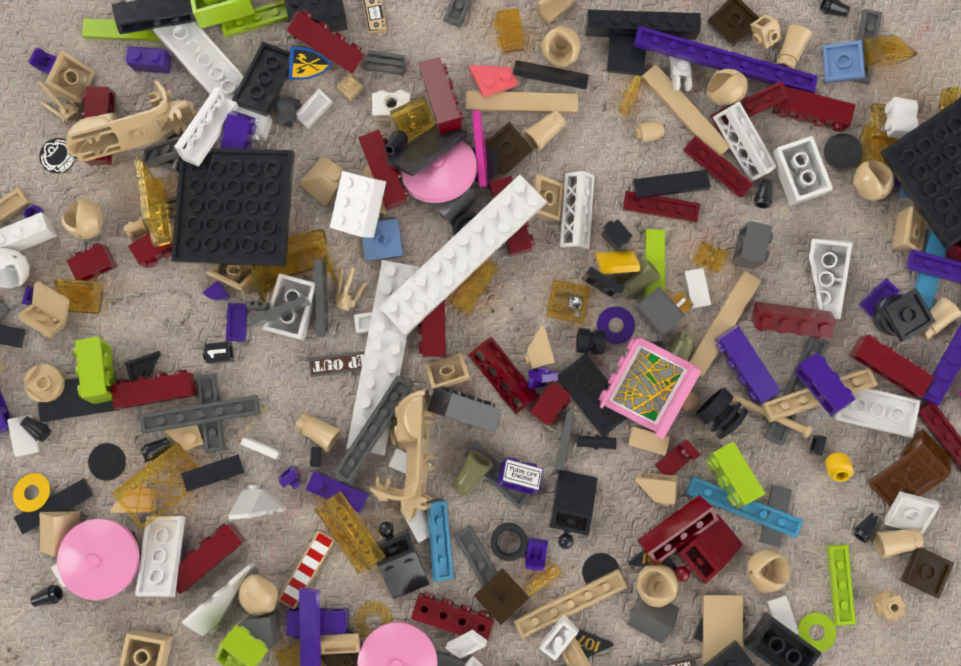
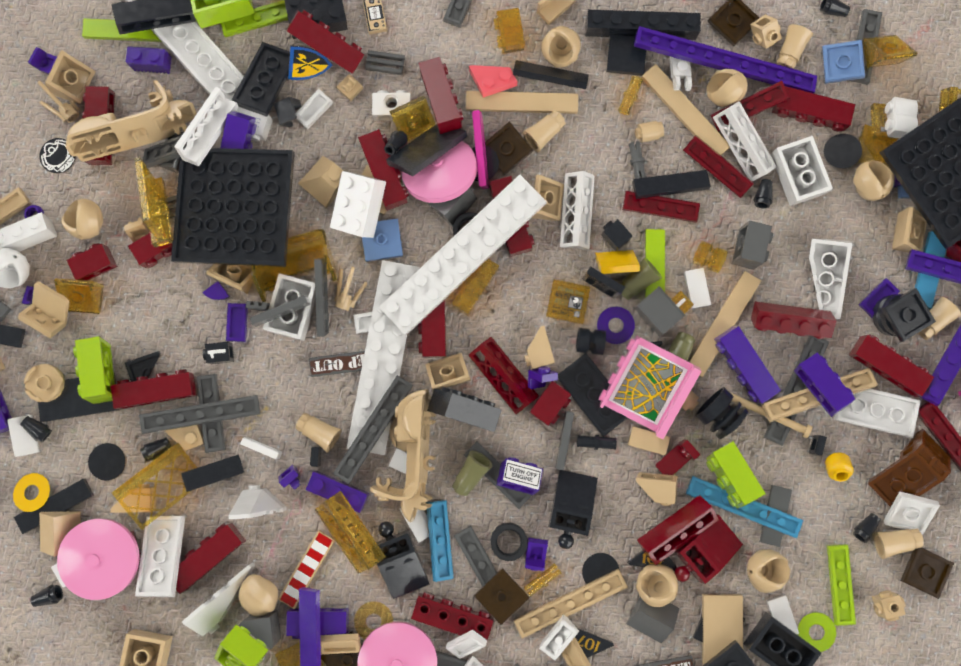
(637, 160): none -> dark grey pin

